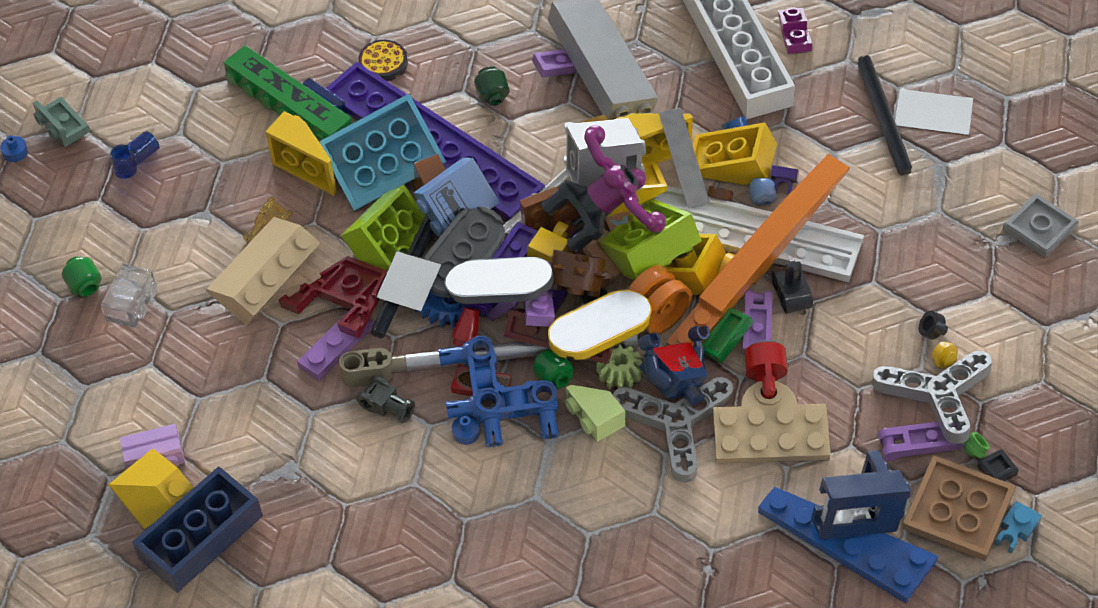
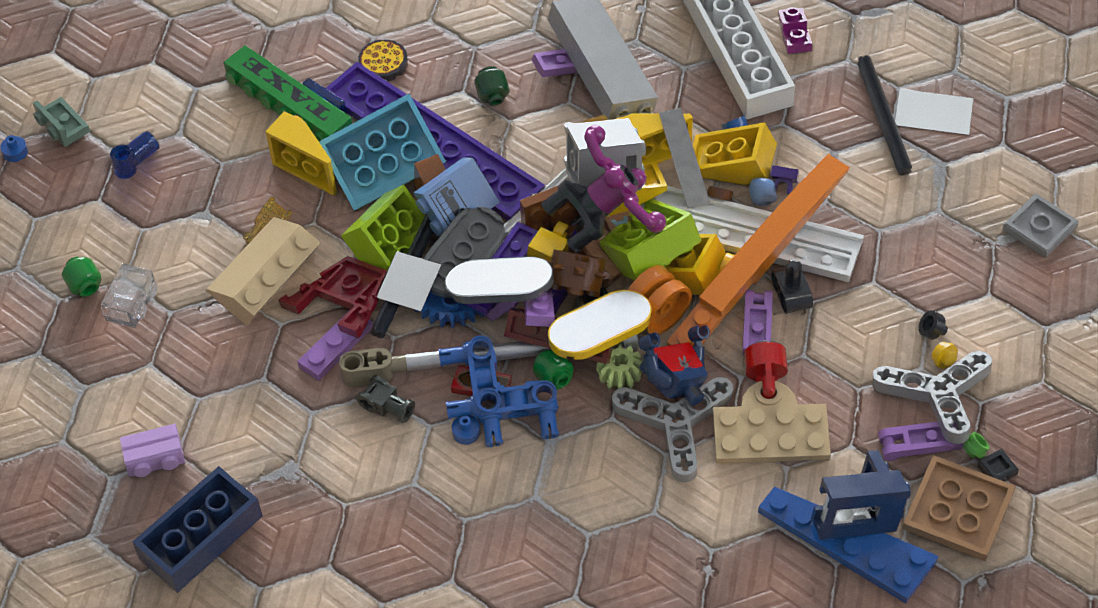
(150, 487): yellow slope -> none
(467, 326): red cone -> none
(597, 410): yellowish green slope -> none
(726, 335): green tile -> none
(1018, 523): dark azure plate -> none

